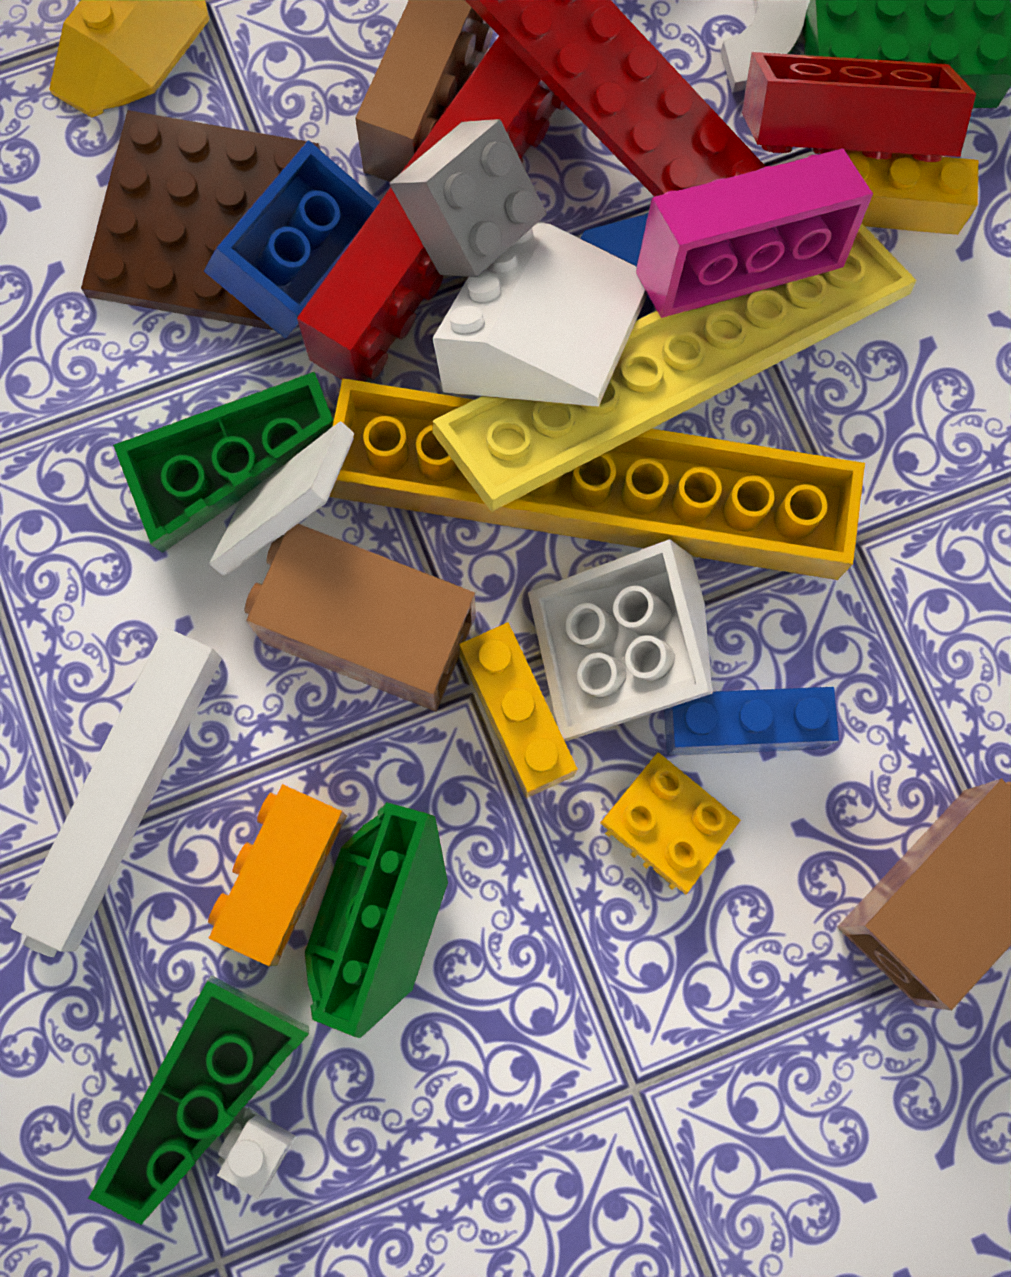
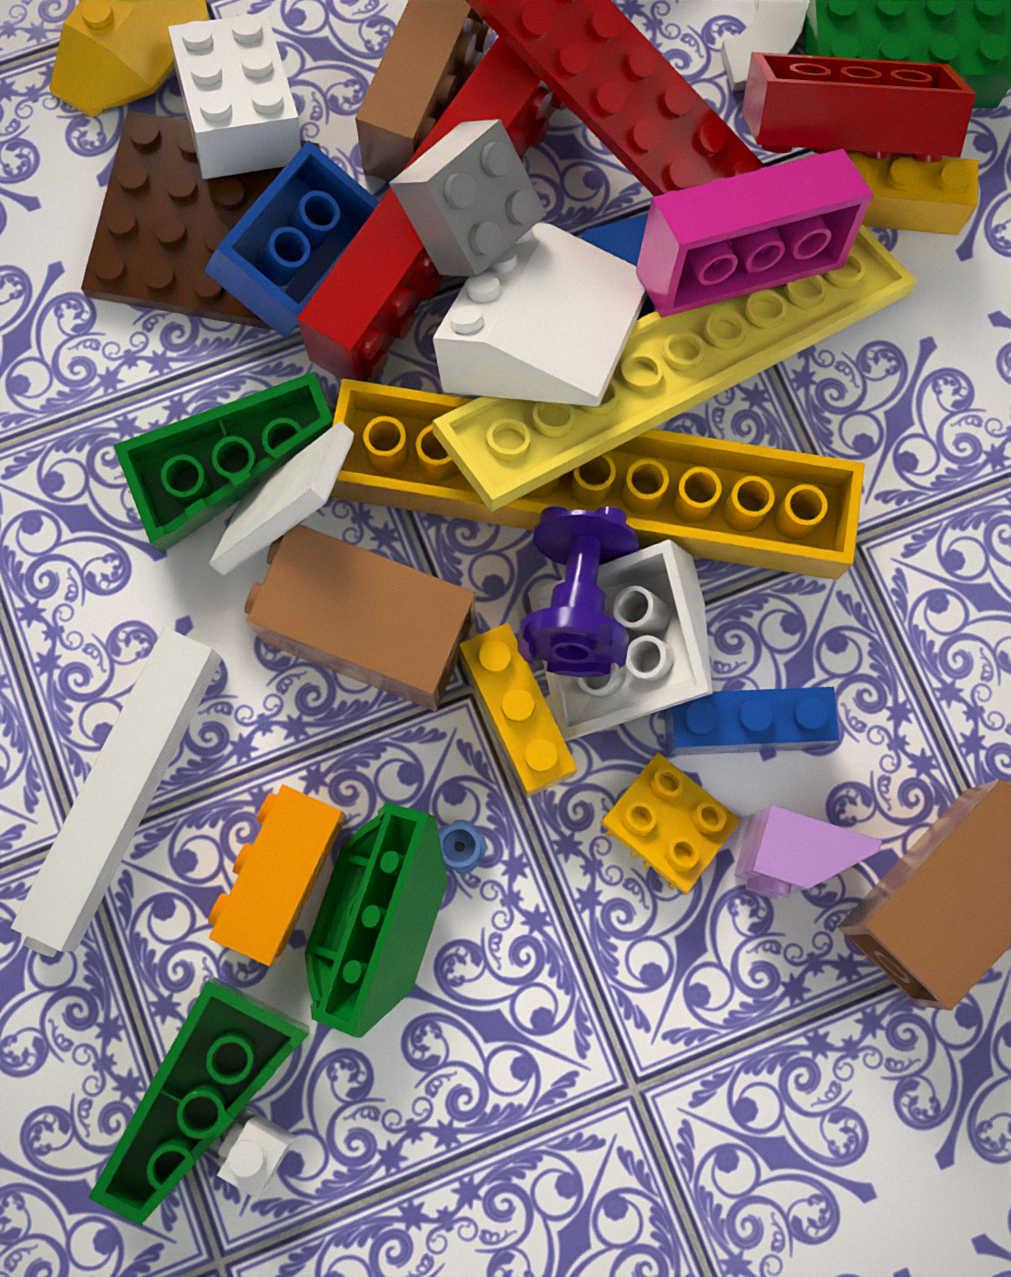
(235, 95): none -> white brick
(474, 843): none -> medium blue plate
(575, 631): none -> dark purple piece
(796, 851): none -> lavender slope

